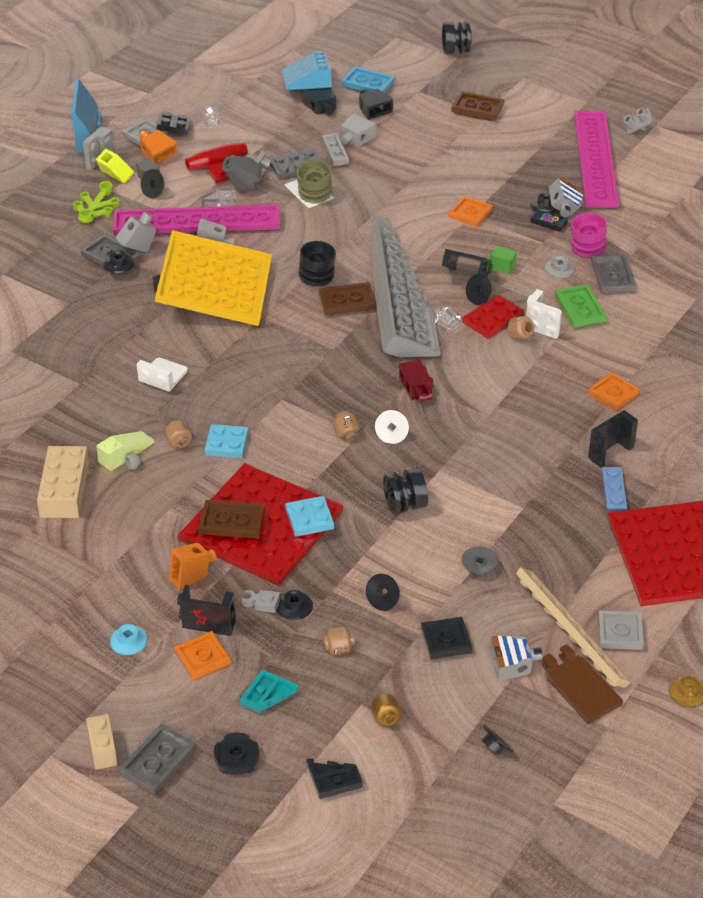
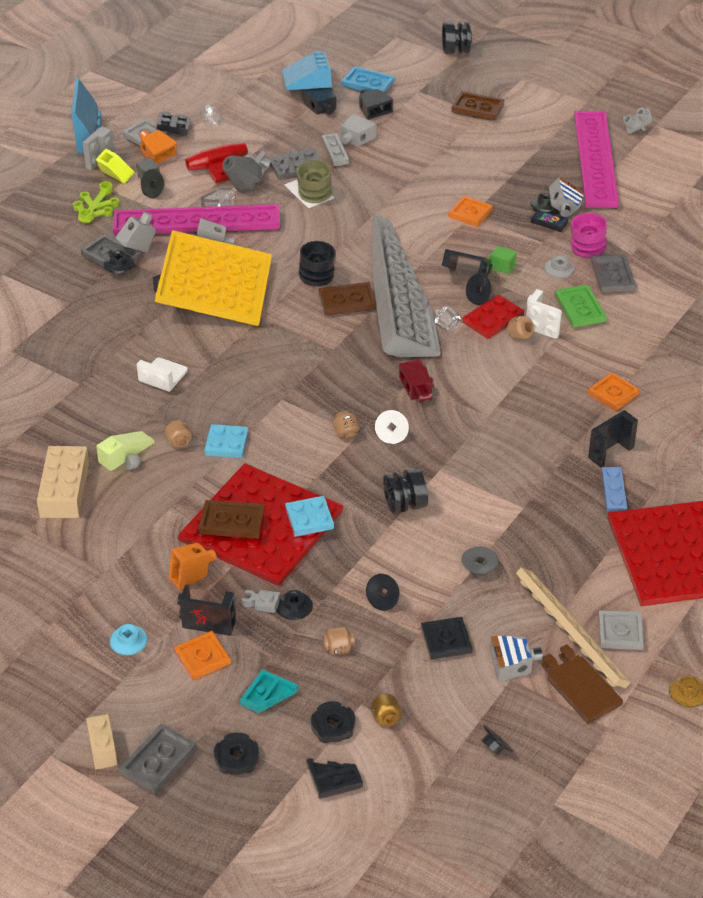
(333, 732): none -> black plate

